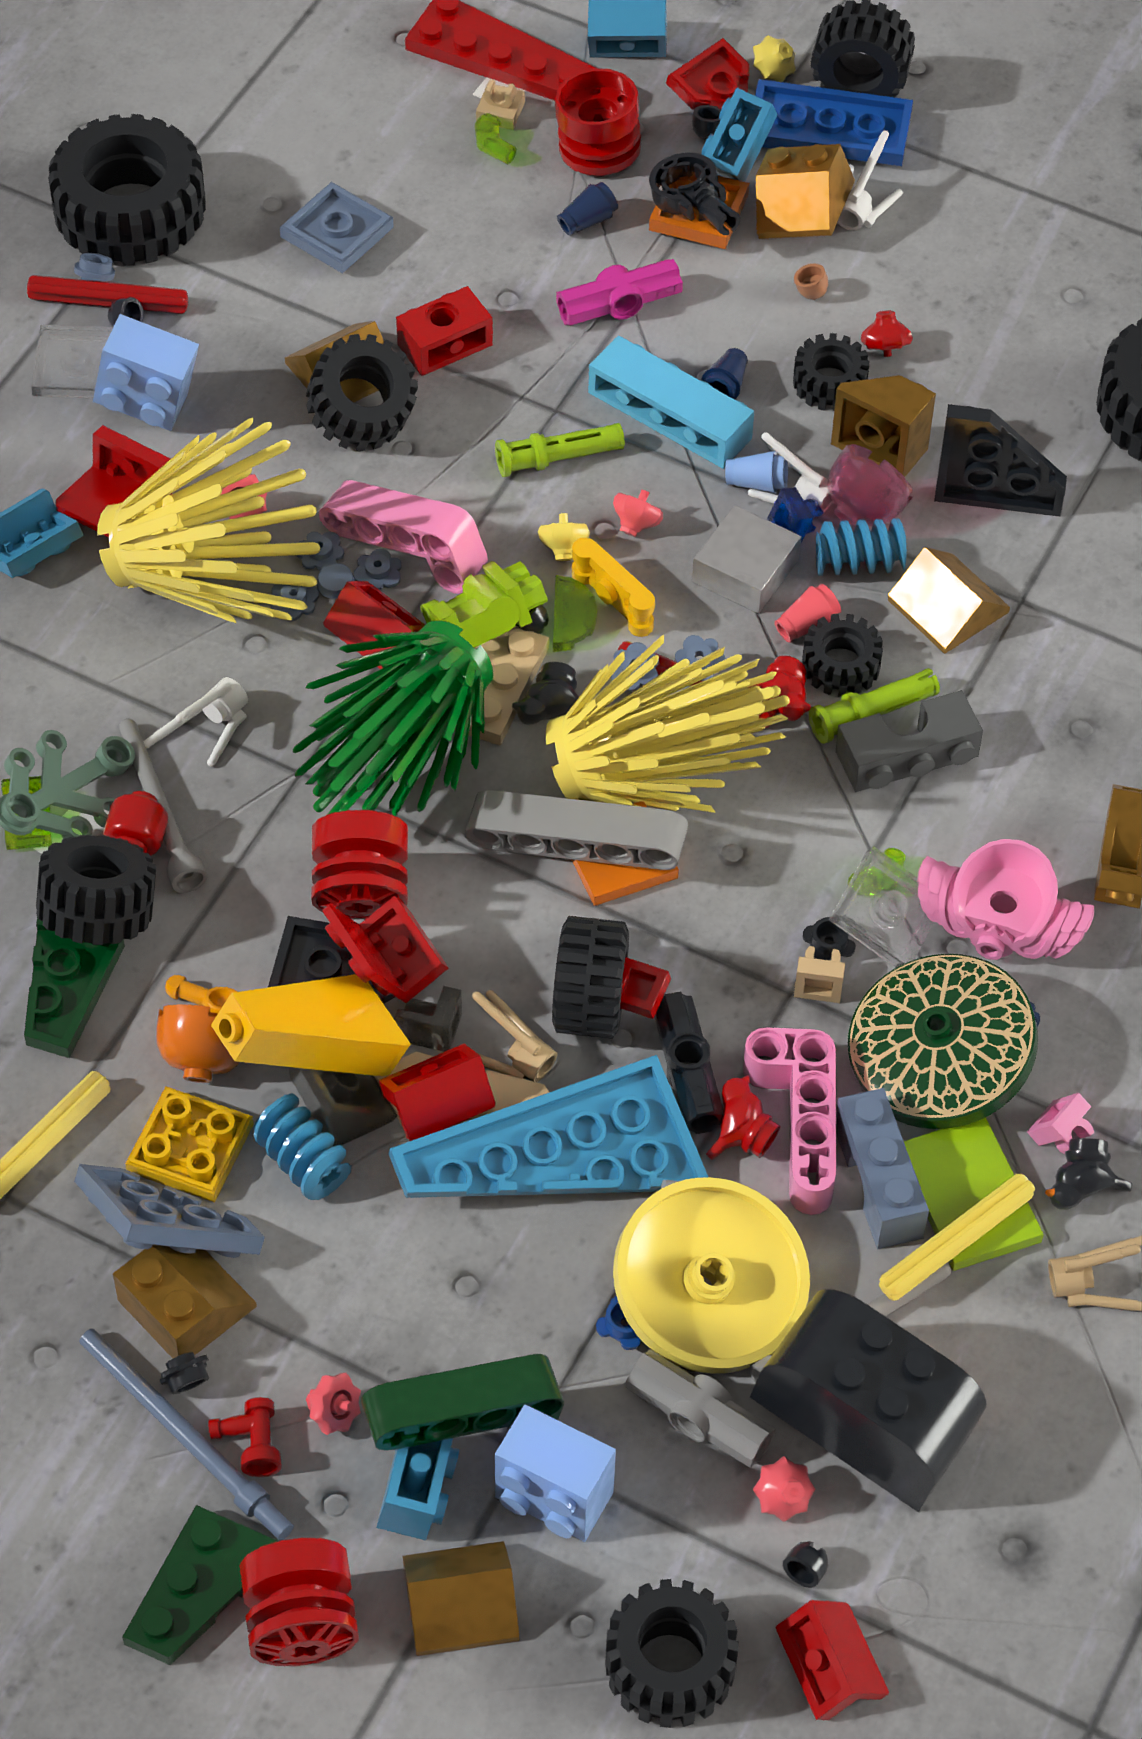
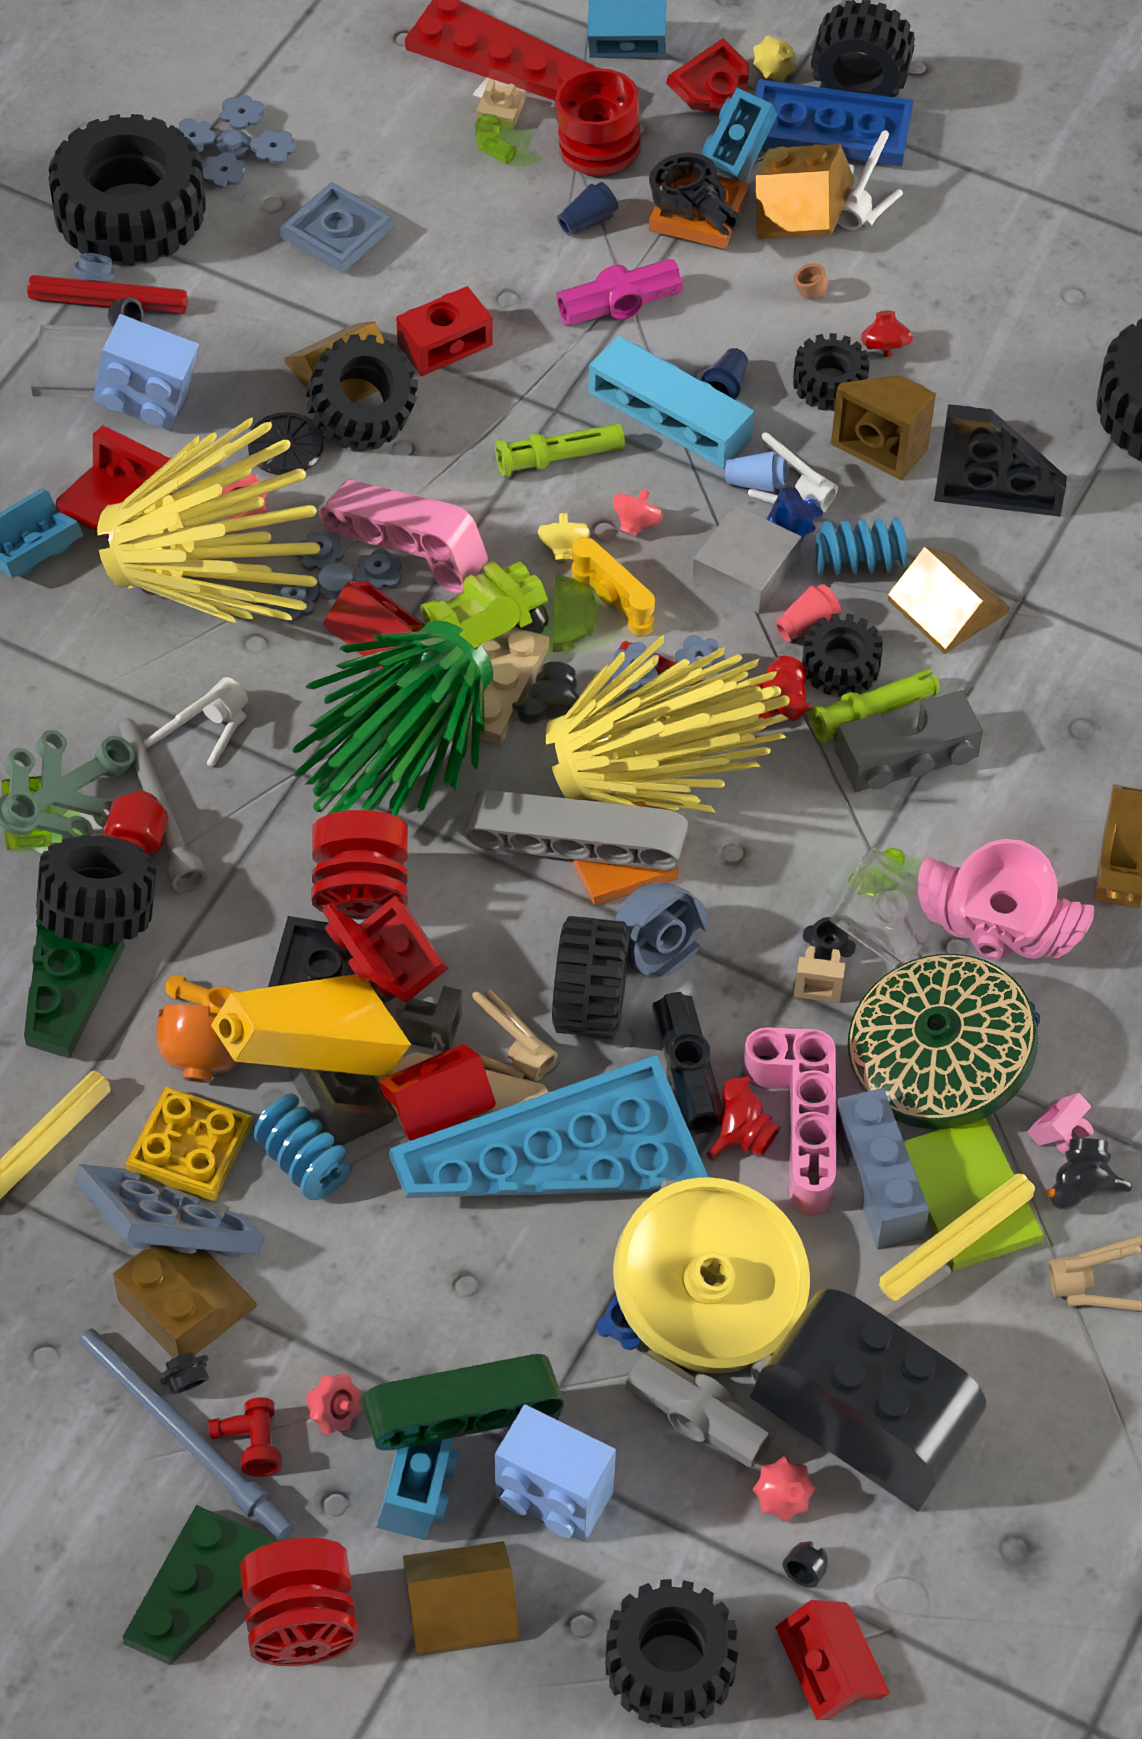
(235, 144): none -> sand blue plant
(304, 438): none -> black wheel
(643, 987): red tile -> none
(662, 927): none -> sand blue cylinder
(705, 120): black hinge -> none
(866, 489): clear pink cylinder -> none

